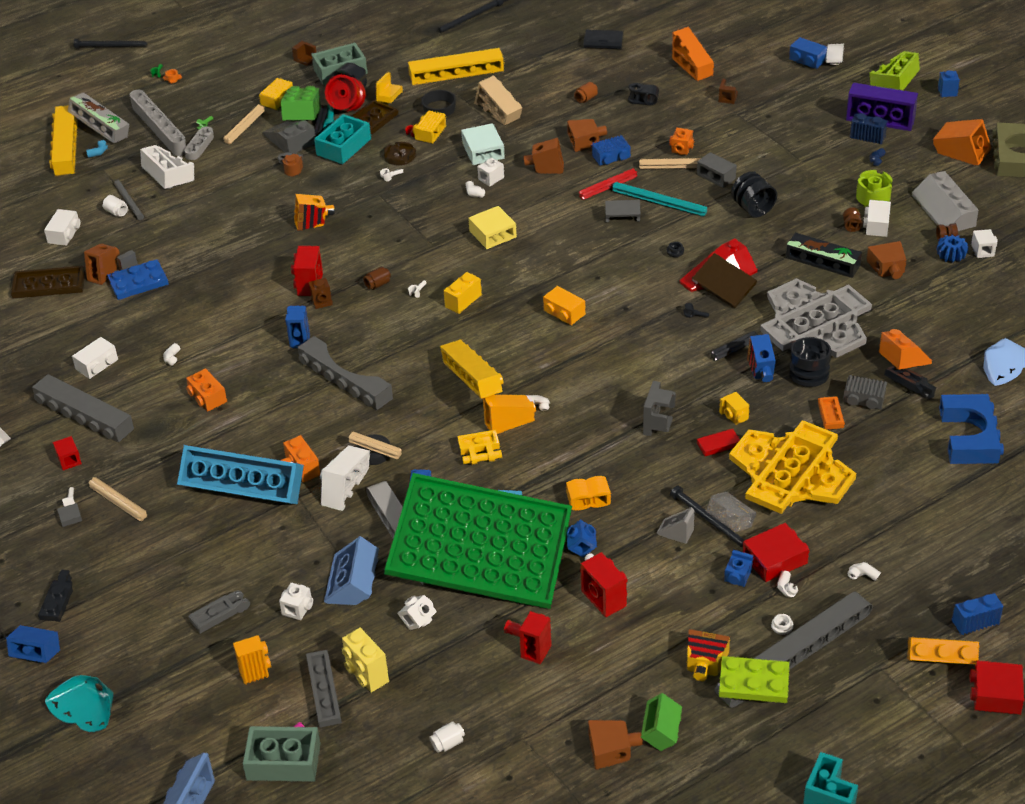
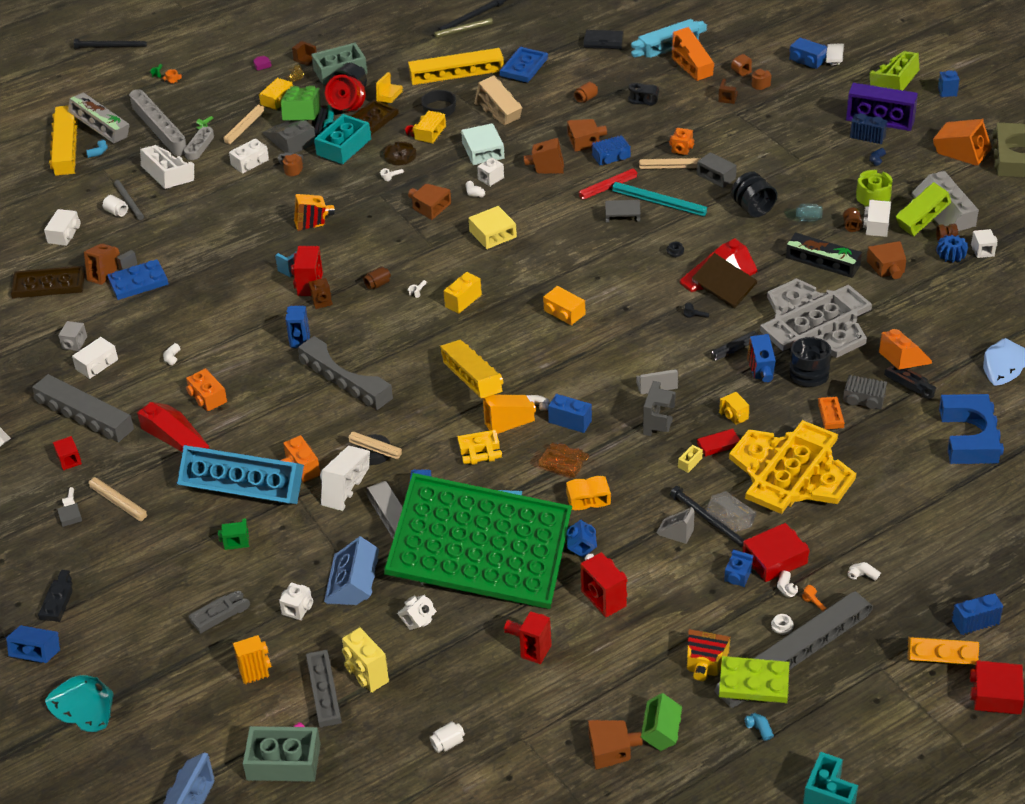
(72, 336): none -> light grey brick
(169, 426): none -> red wedge
(234, 535): none -> green brick
(248, 155): none -> white brick
(262, 62): none -> magenta tile
(284, 263): none -> dark azure panel
(297, 74): none -> clear yellow arm
(430, 200): none -> dark orange torso
(463, 27): none -> olive bar
(524, 64): none -> blue plate
(563, 459): none -> clear orange plate
(570, 413): none -> blue brick
(661, 40): none -> medium azure hinge
(668, 380): none -> light grey panel
(690, 458): none -> light yellow piece
(742, 65): none -> dark orange plate
(760, 723): none -> dark azure arm
(761, 79): none -> dark orange plate
(809, 212): none -> clear light blue brick
(809, 595): none -> orange hand
(923, 209): none -> lime brick

